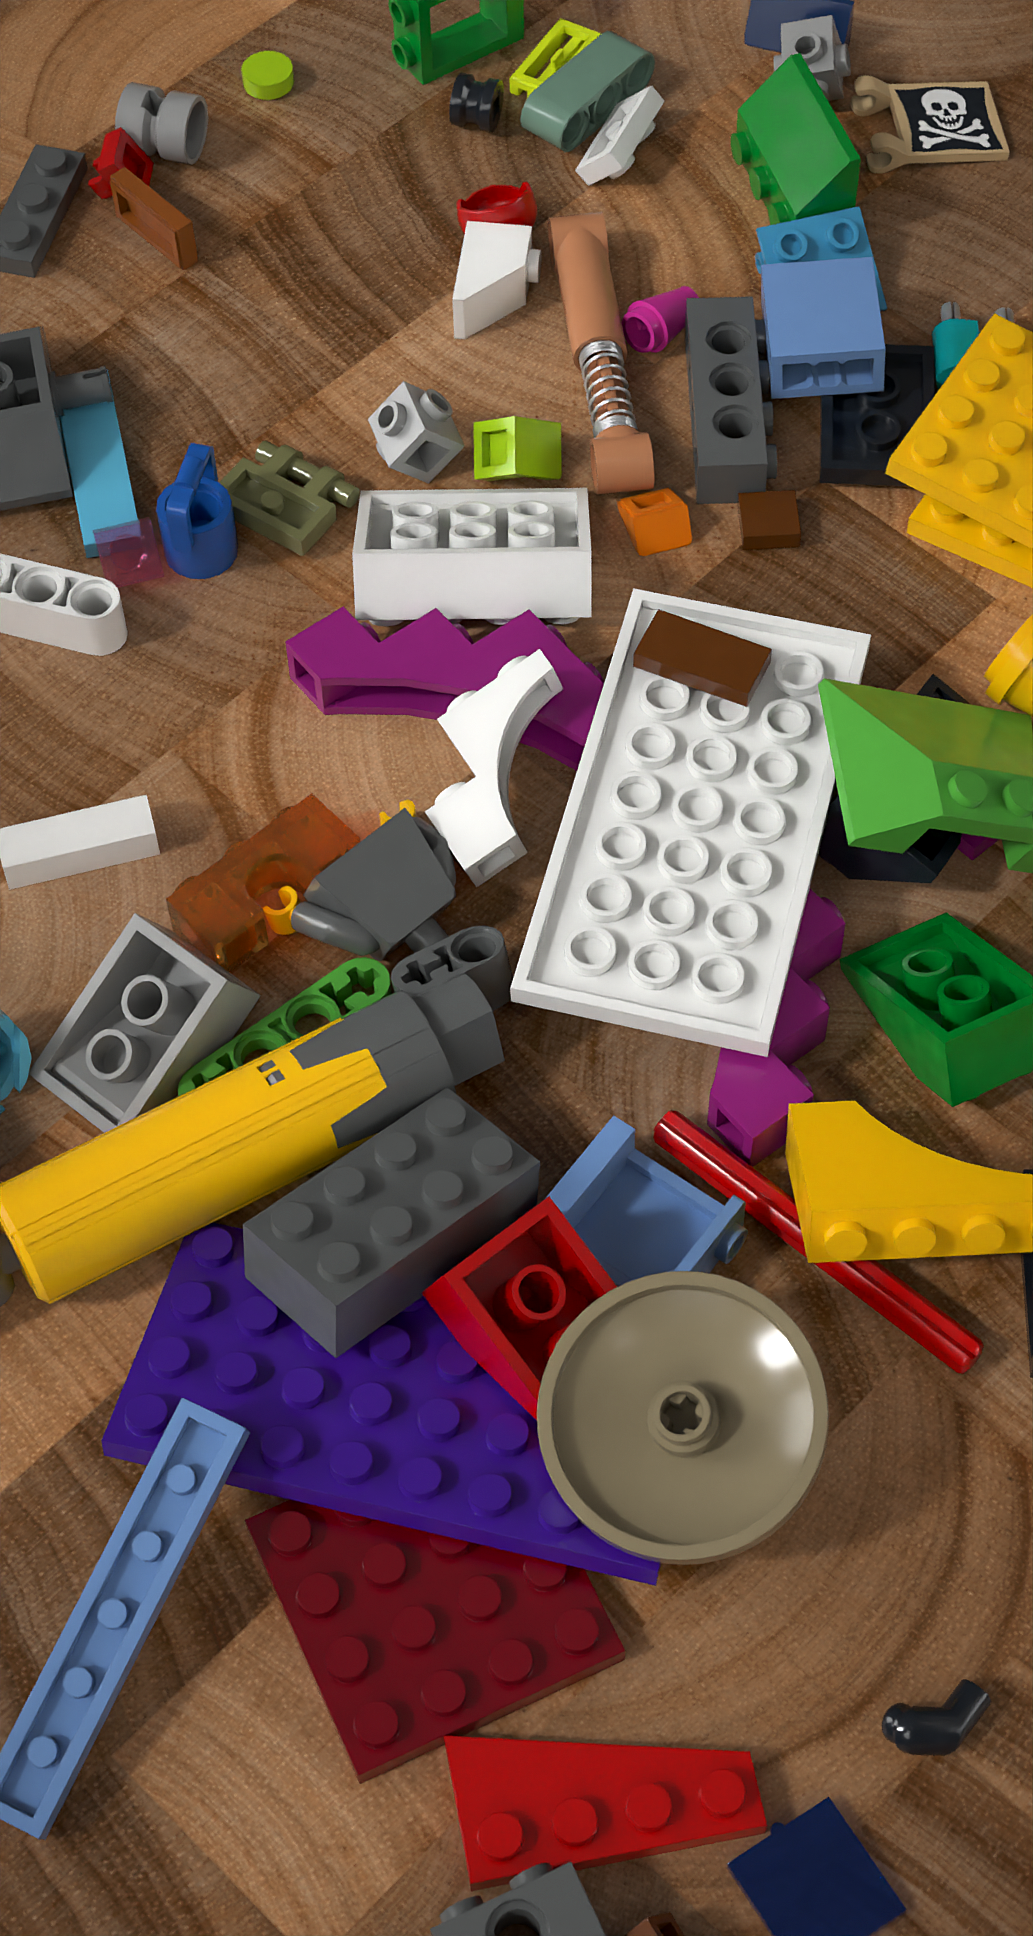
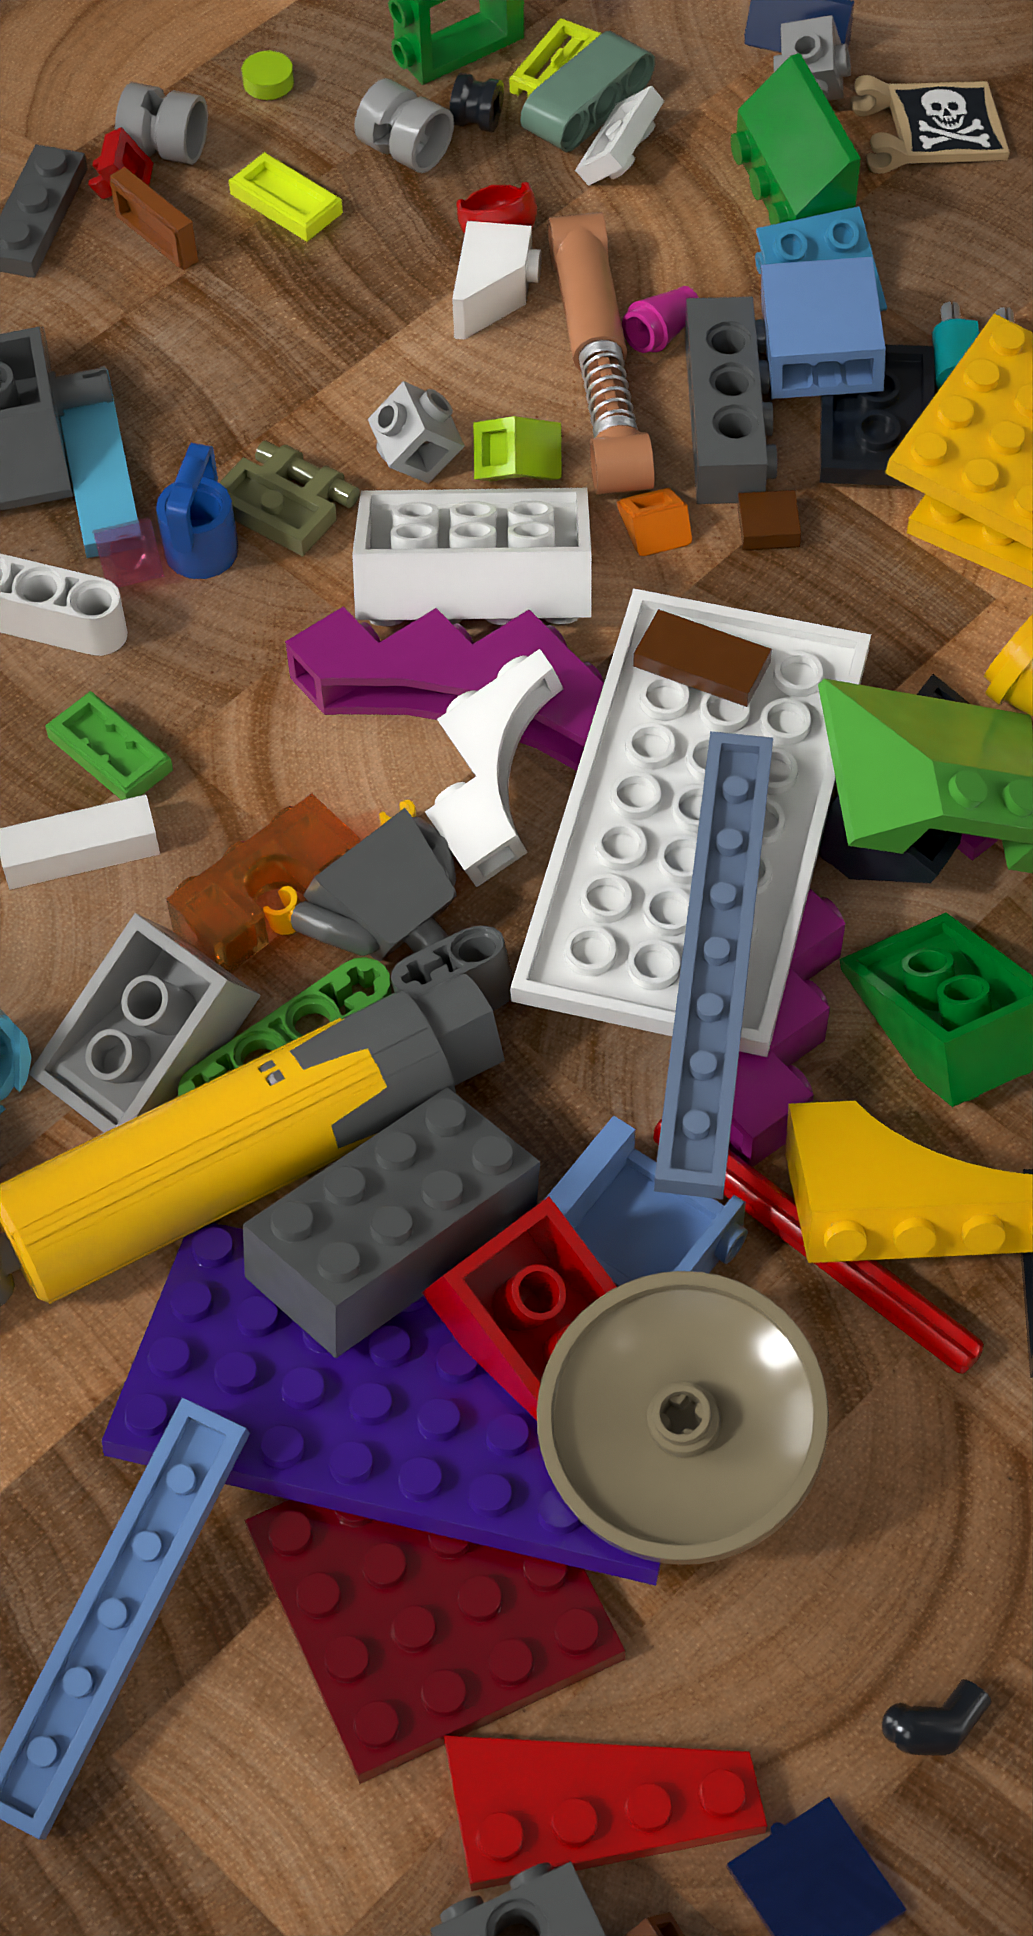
(109, 747): none -> bright green plate
(285, 196): none -> neon yellow tile
(404, 125): none -> light grey wheel
(714, 968): none -> sand blue plate

